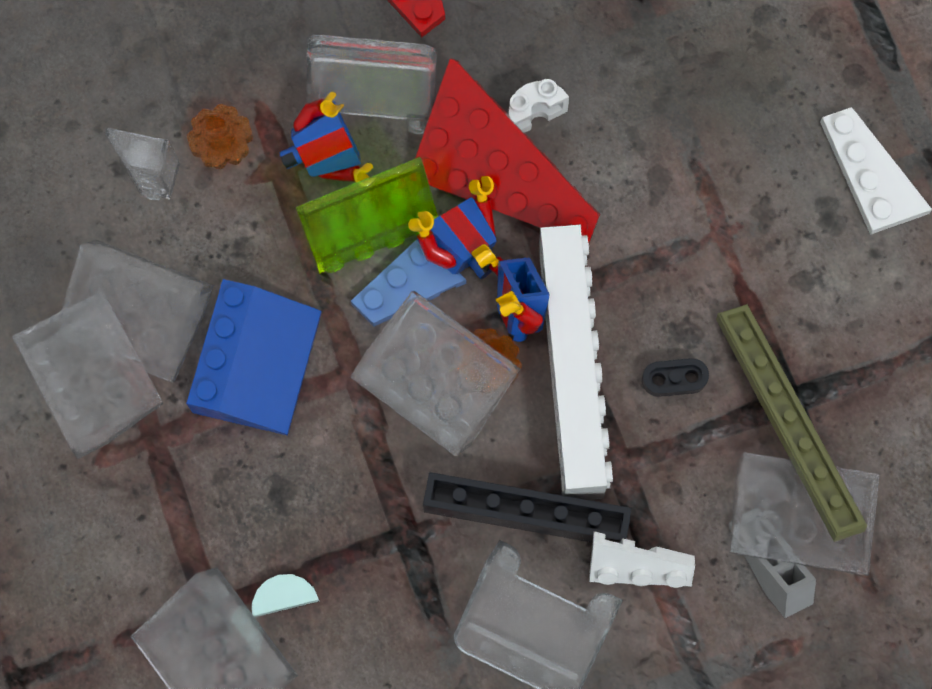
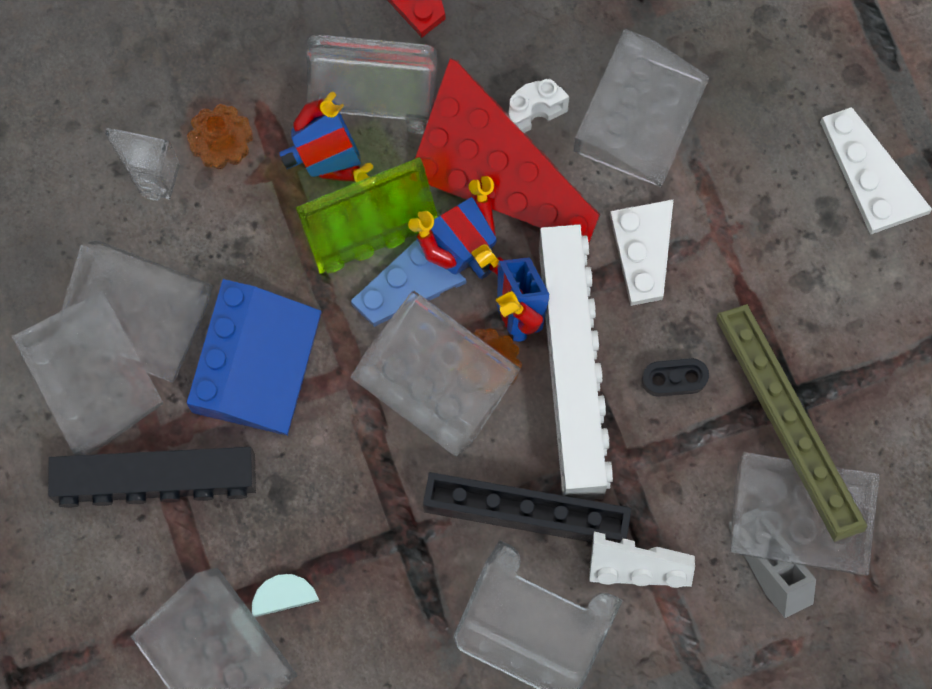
(152, 475): none -> black brick
(641, 109): none -> clear slope
(643, 247): none -> white wing

